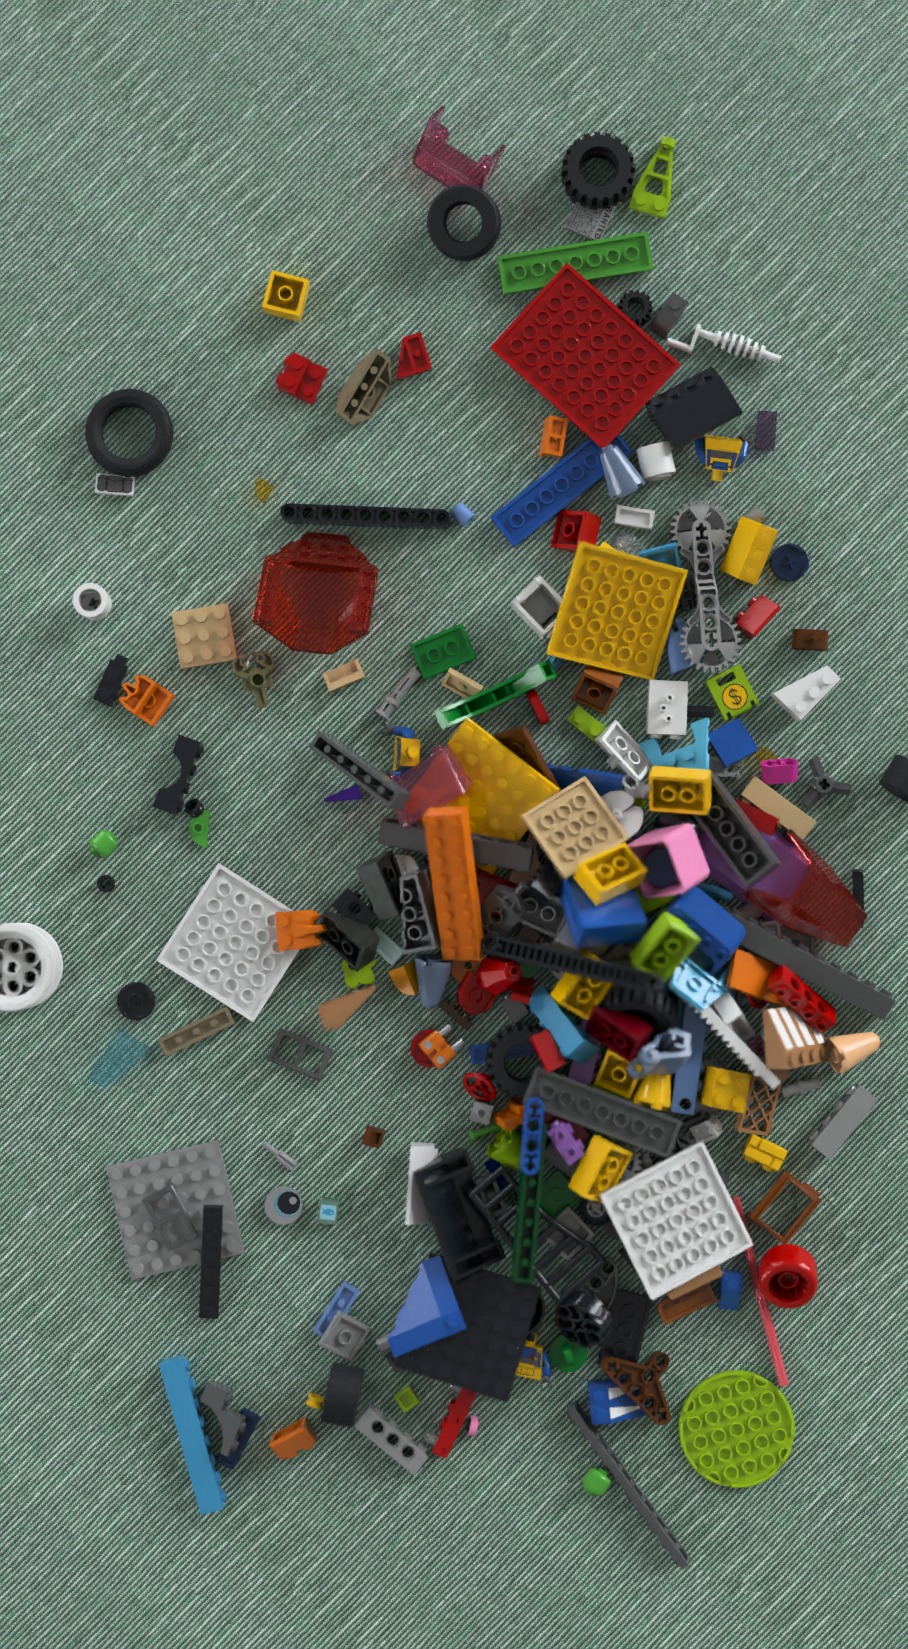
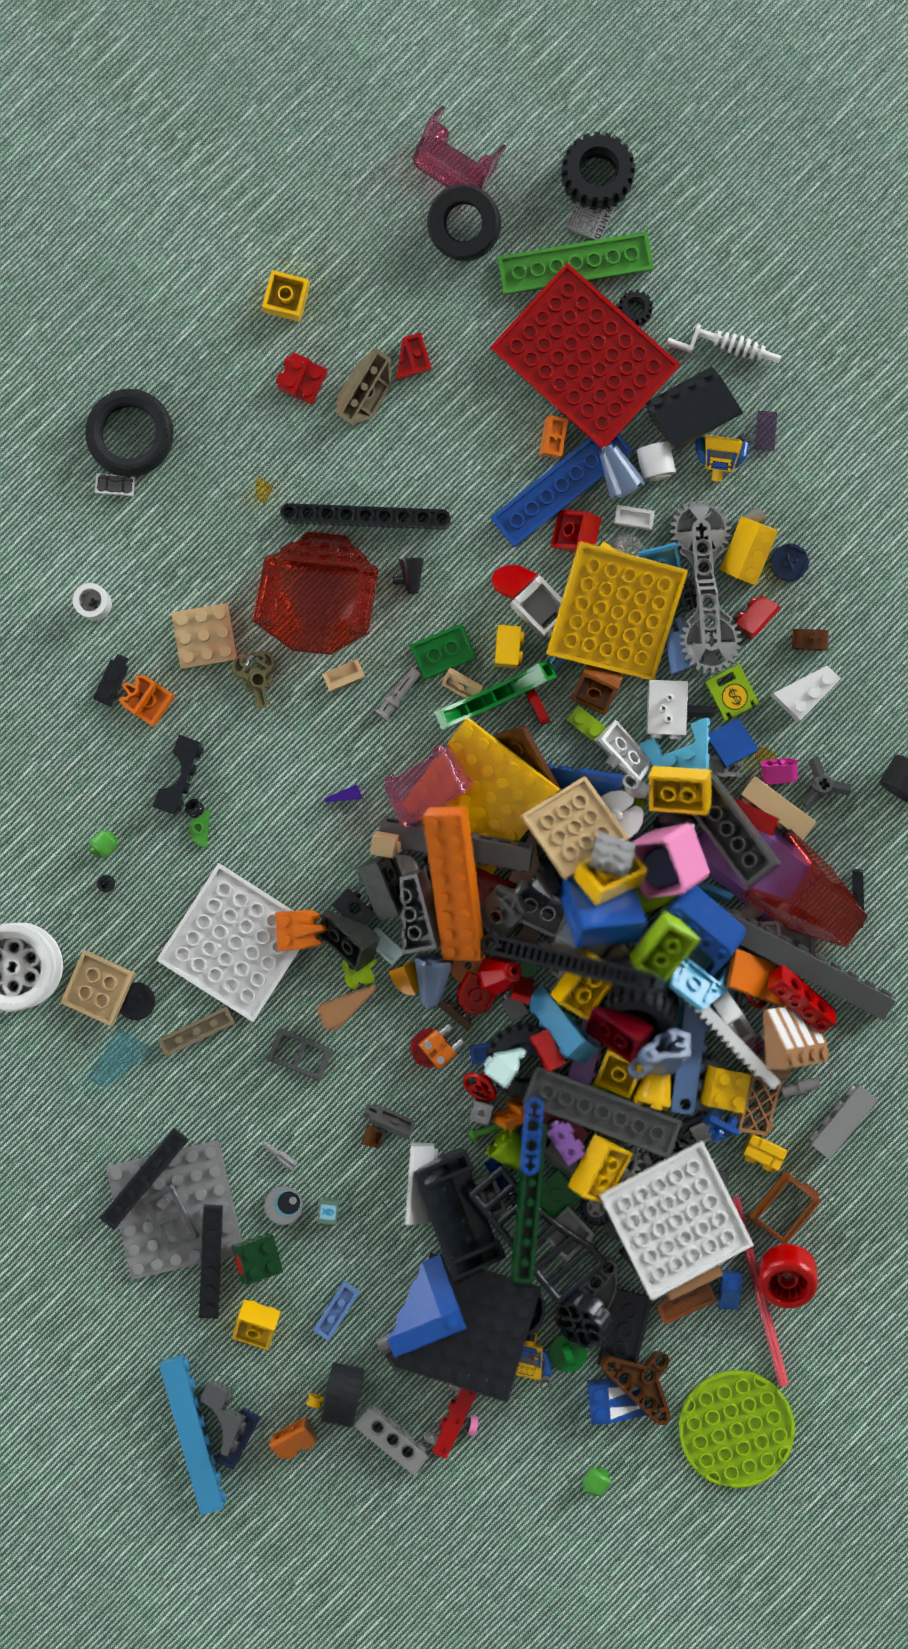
(98, 988): none -> tan plate
(144, 1178): none -> black plate
(256, 1324): none -> yellow slope
(257, 1259): none -> dark green brick
(344, 1335): light grey tile -> none
(360, 771): dark grey brick -> none
(385, 844): none -> tan brick
(389, 1120): none -> dark grey hinge
(405, 749): torso -> none
(406, 1398): lime tile -> none
(411, 572): none -> black piece
(462, 514): medium blue beam -> none
(504, 1065): none -> light aqua slope
(507, 646): none -> yellow brick
(512, 580): none -> red tile
(612, 854): none -> light grey plate
(632, 1490): dark grey plate -> none
(650, 203): lime plate -> none
(669, 315): dark grey slope -> none
(727, 1127): none -> blue hips
(851, 1049): light nougat cone -> none

